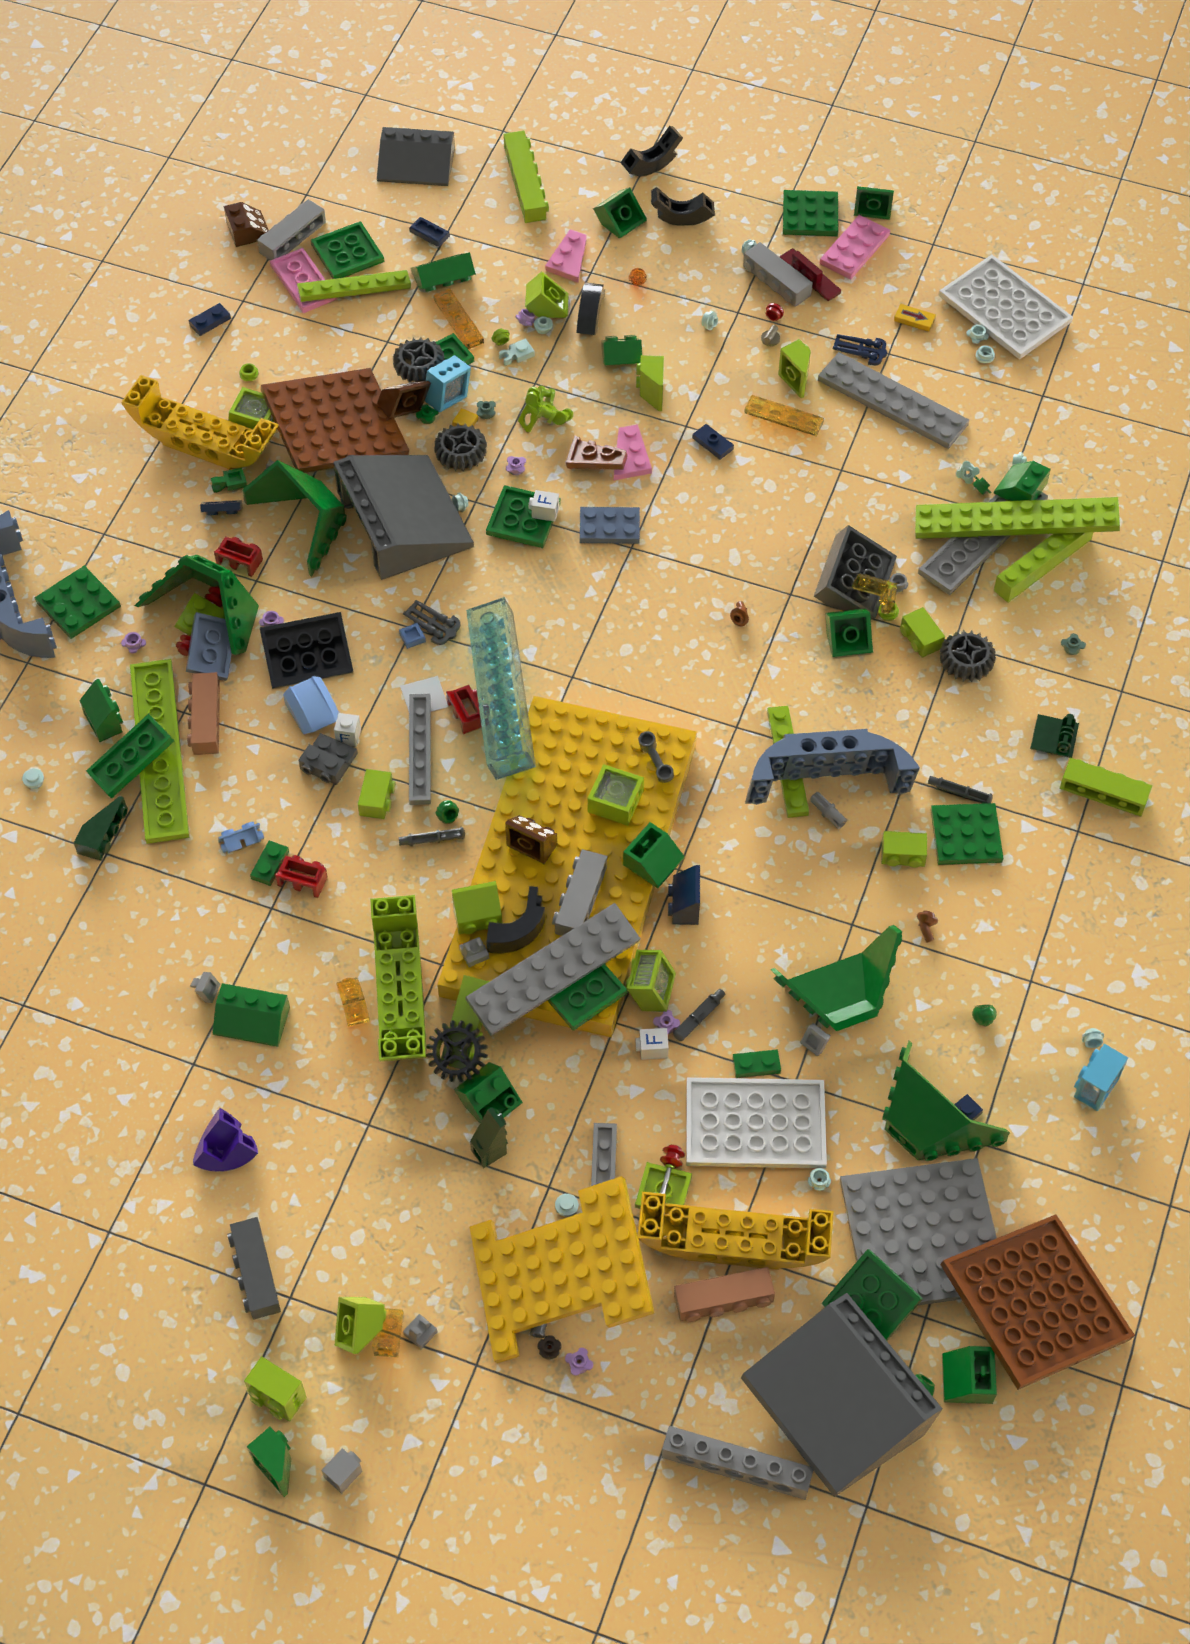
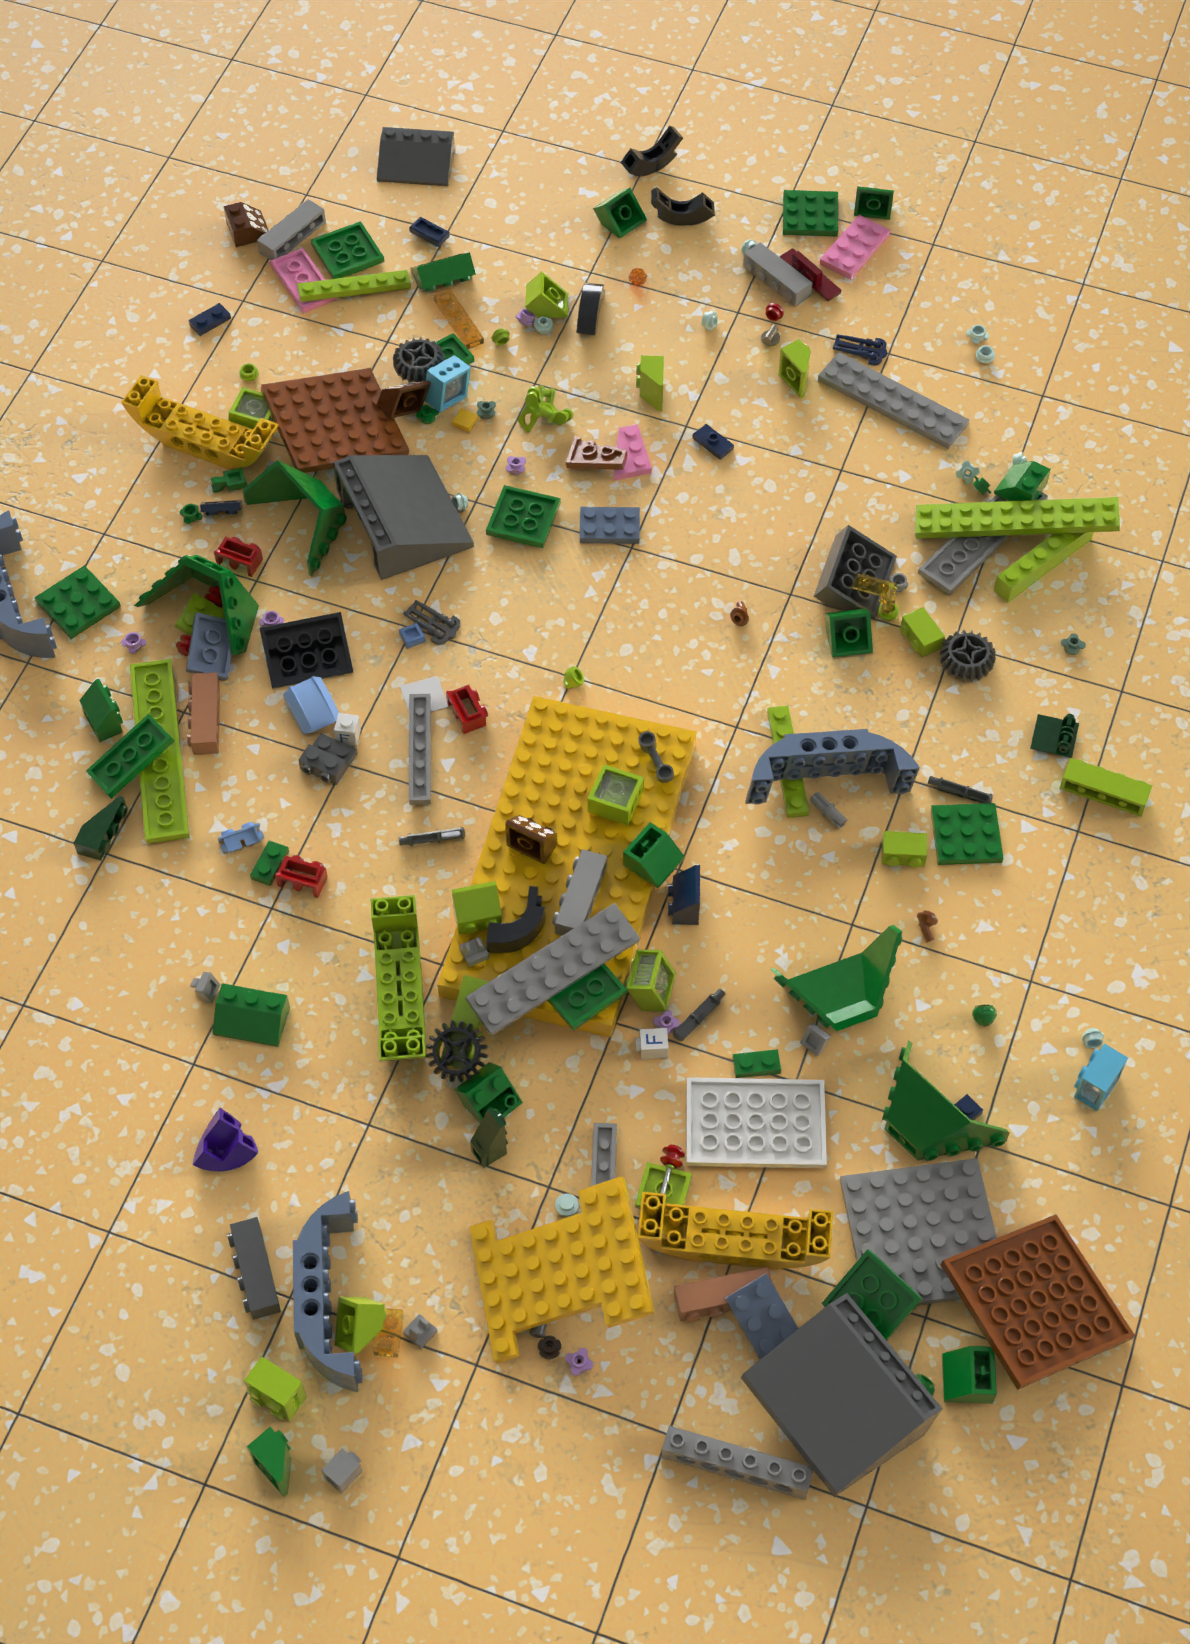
(33, 778): light aqua plate -> none
(190, 513): none -> green plate
(312, 1291): none -> sand blue slope
(353, 1001): clear yellow bracket -> none
(375, 794): lime brick -> none
(447, 812): green piece -> none
(462, 452): dark grey gear -> none
(500, 689): clear light blue brick -> none
(520, 351): light aqua plate -> none
(525, 176): lime brick -> none
(544, 505): white brick -> none
(568, 256): bright pink wing -> none
(573, 678): none -> lime tile
(621, 351): green slope -> none
(761, 1315): none -> sand blue plate
(784, 415): clear yellow plate -> none
(823, 1175): light aqua plate -> none
(914, 317): yellow tile -> none
(1006, 306): white plate -> none

